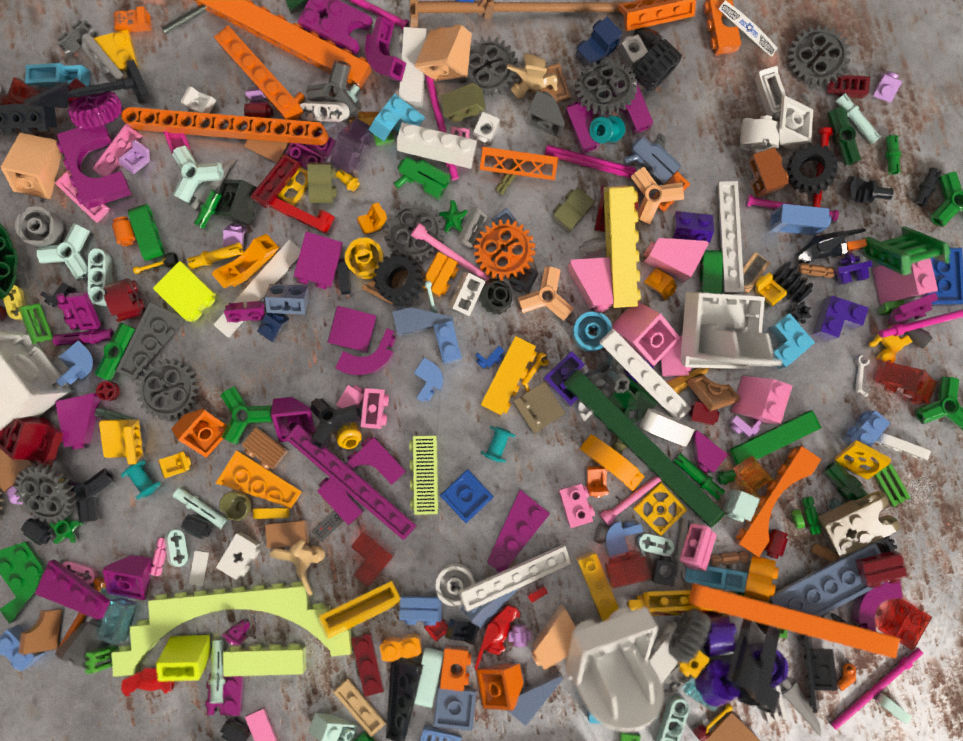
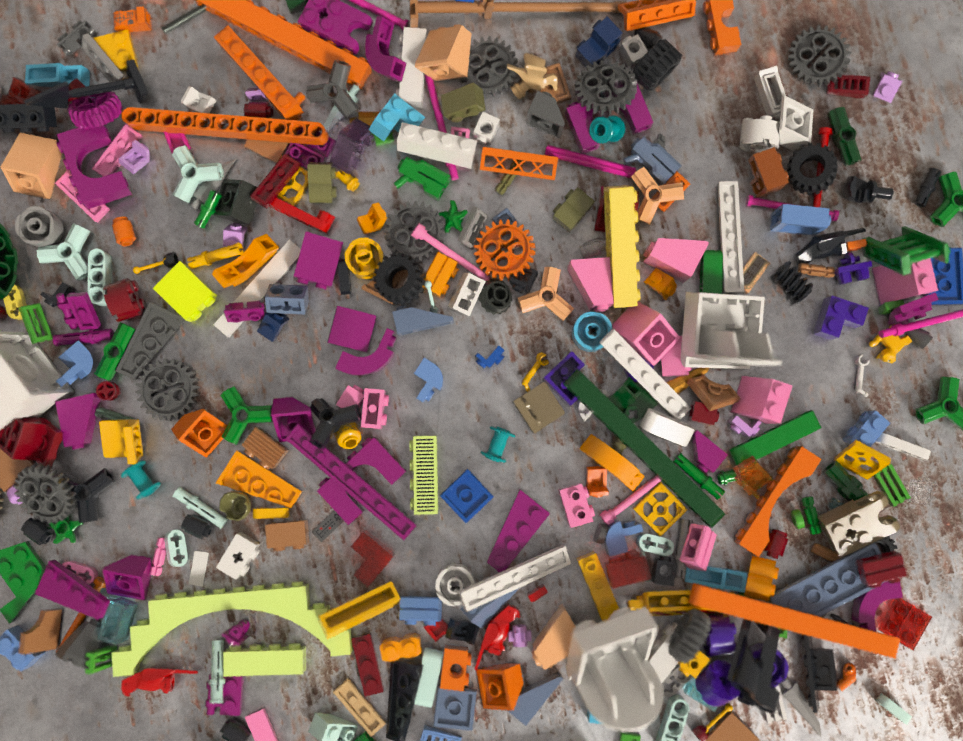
(146, 232): green beam -> none
(174, 464): yellow bracket -> none
(184, 658): neon yellow brick -> none
(302, 557): tan animal -> none
(329, 106): white beam -> none
(447, 342): medium blue brick -> none
(508, 375): yellow brick -> none
(609, 374): dark grey piece -> none
(693, 226): dark purple bracket -> none
(729, 558): medium nougat axle -> none
(740, 505): light aqua brick -> none
(748, 27): white sticker -> none
(769, 289): yellow bracket -> none
(793, 340): medium azure brick -> none
(803, 310): black gear -> none
(858, 119): light aqua pin -> none
(893, 154): green pin -> none
(904, 664): dark pink bar -> none
(909, 381): clear red brick -> none

